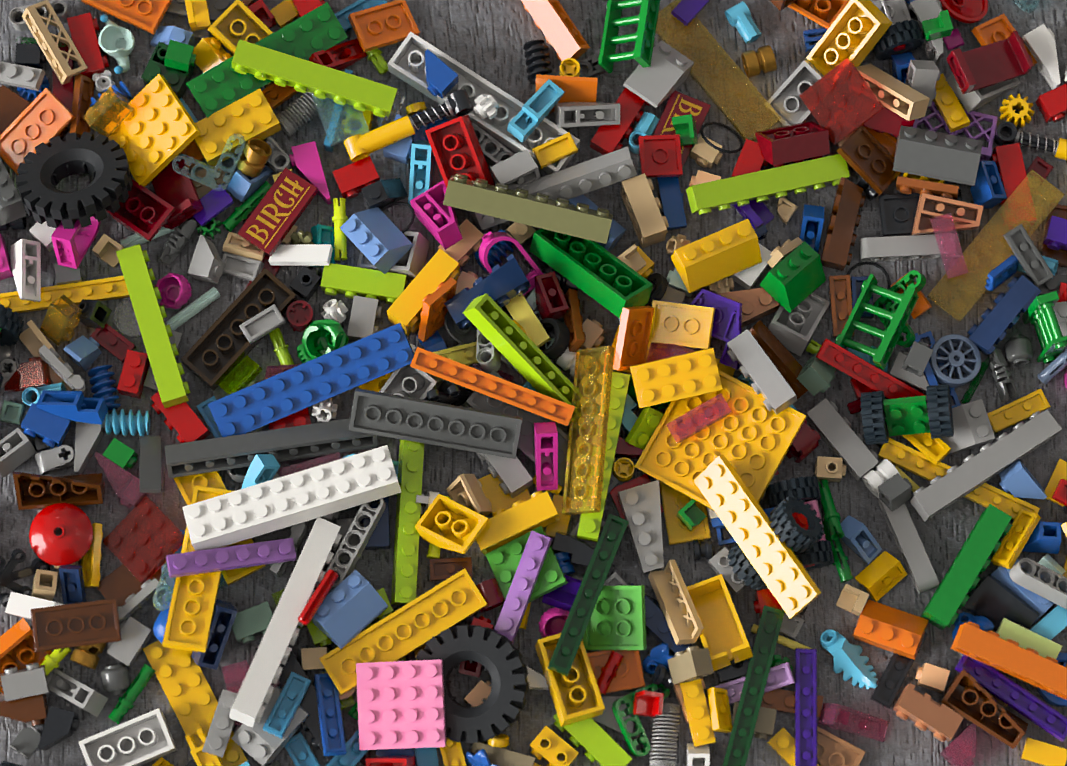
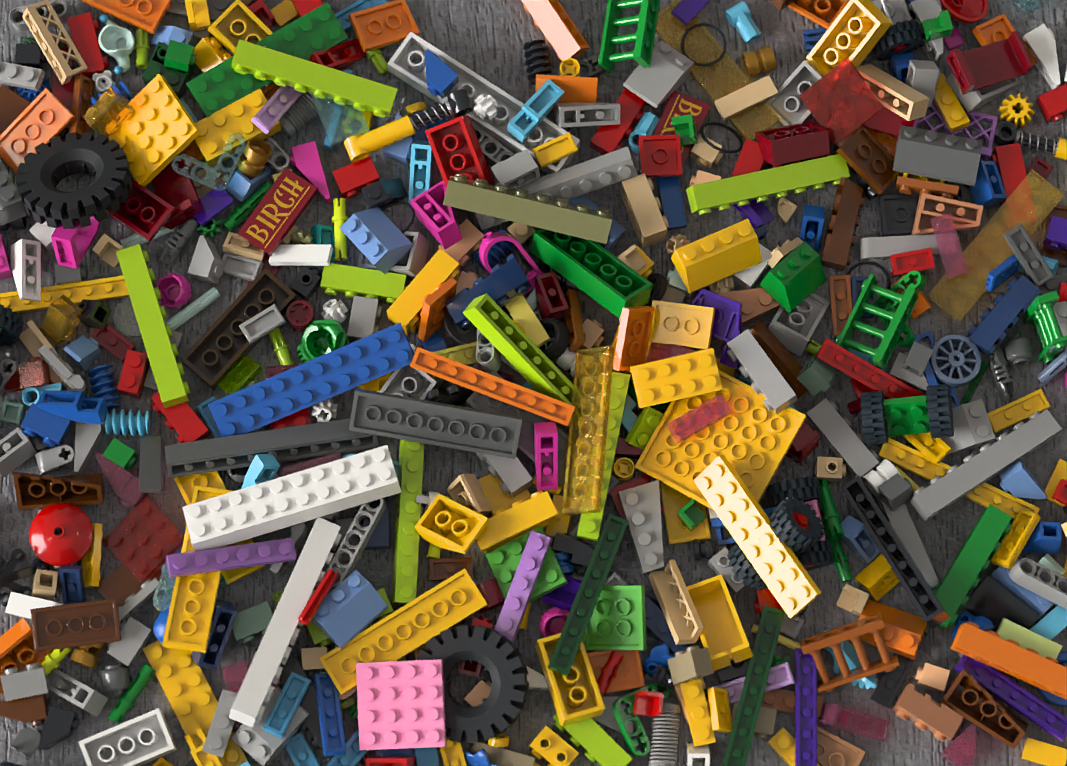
(141, 49): none -> lime axle
(275, 108): none -> lavender tile
(709, 25): none -> black piece
(746, 97): none -> tan tile
(852, 632): none -> dark orange fence
(895, 552): none -> black brick
(915, 260): none -> red panel

